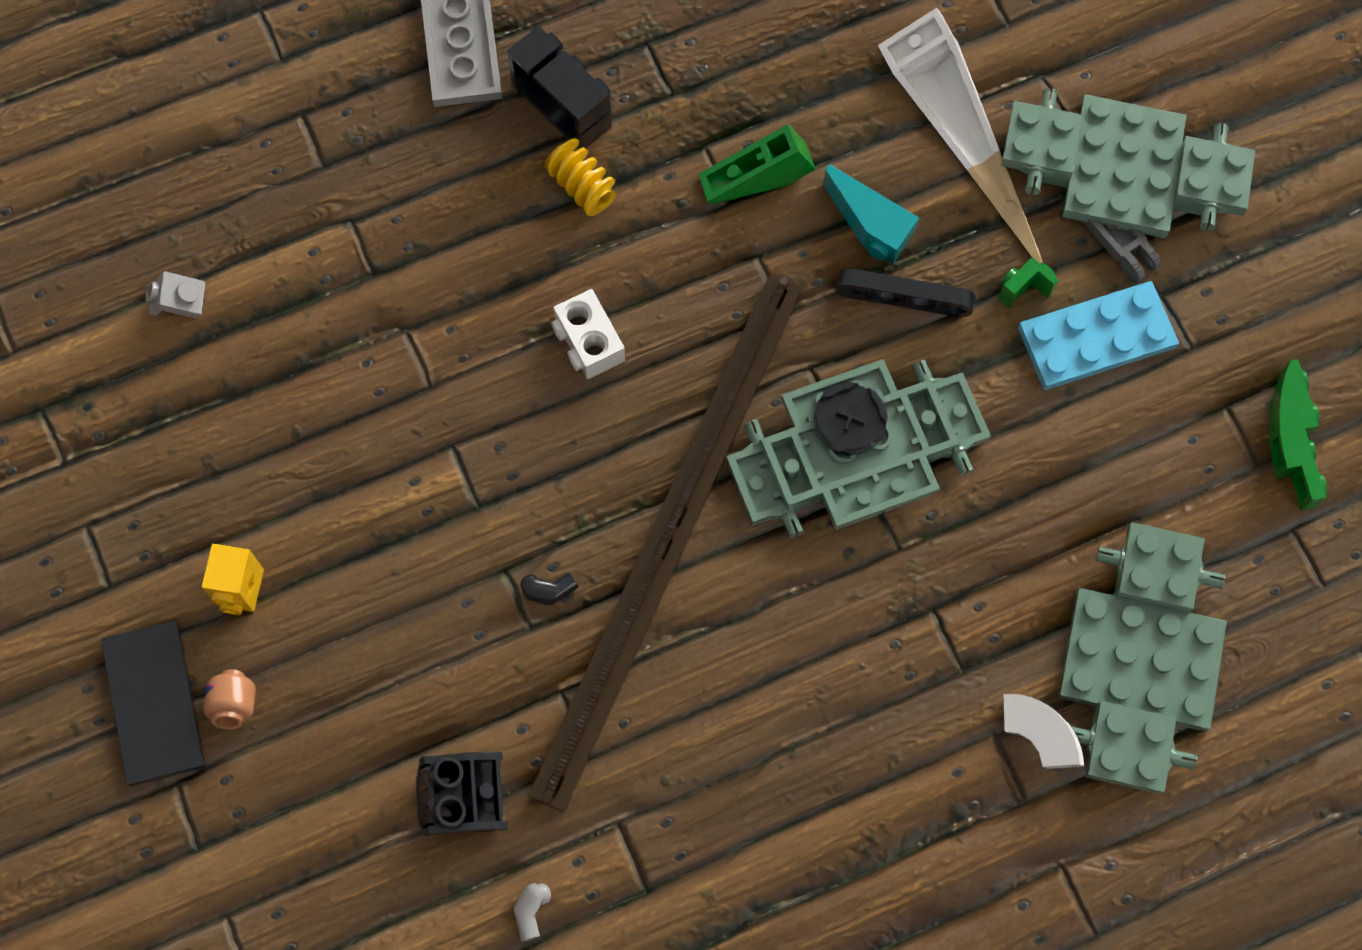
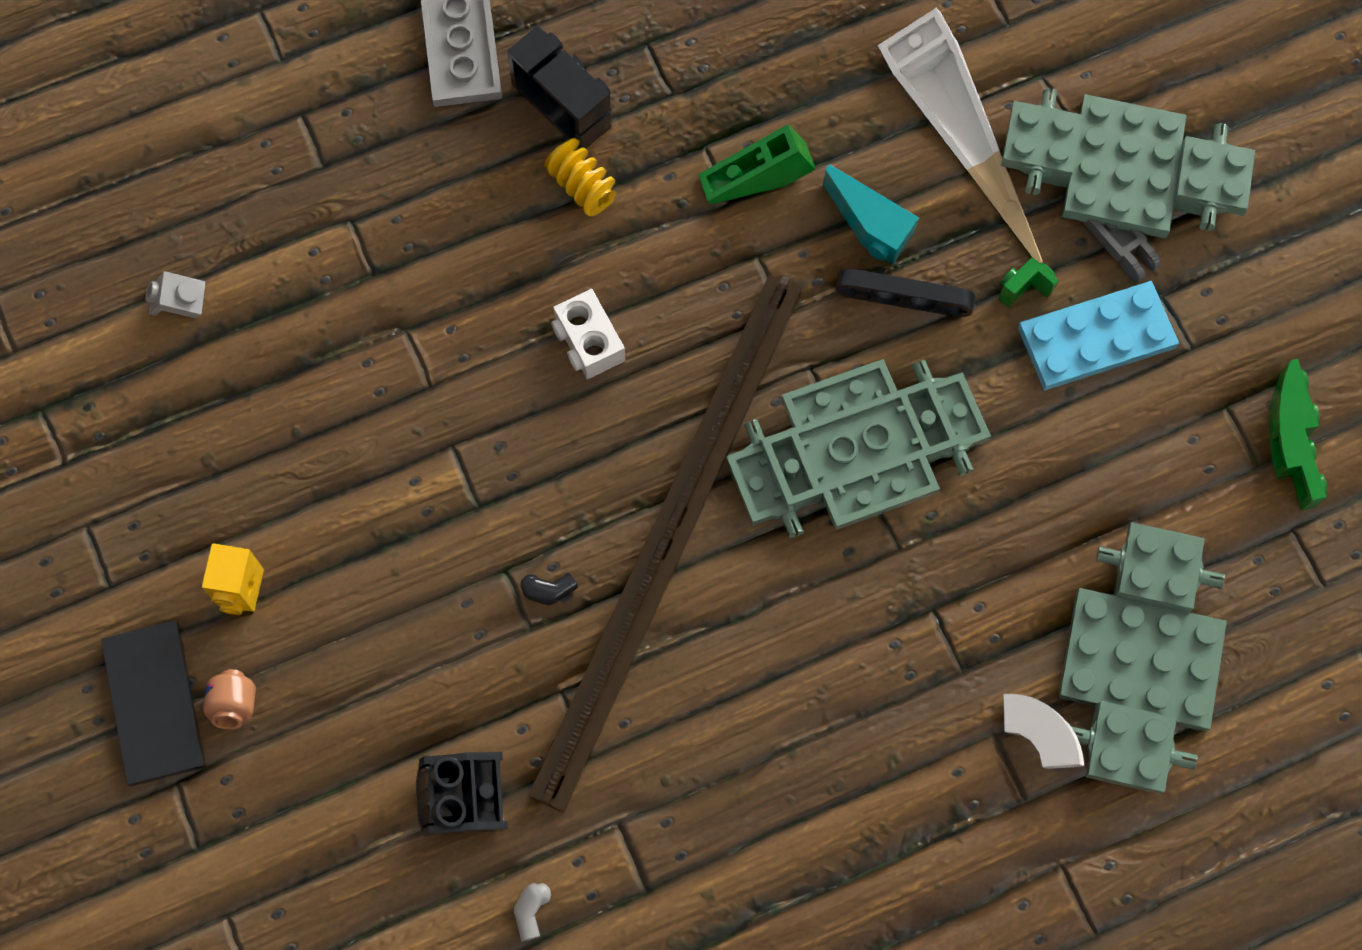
(850, 418): black tile -> none

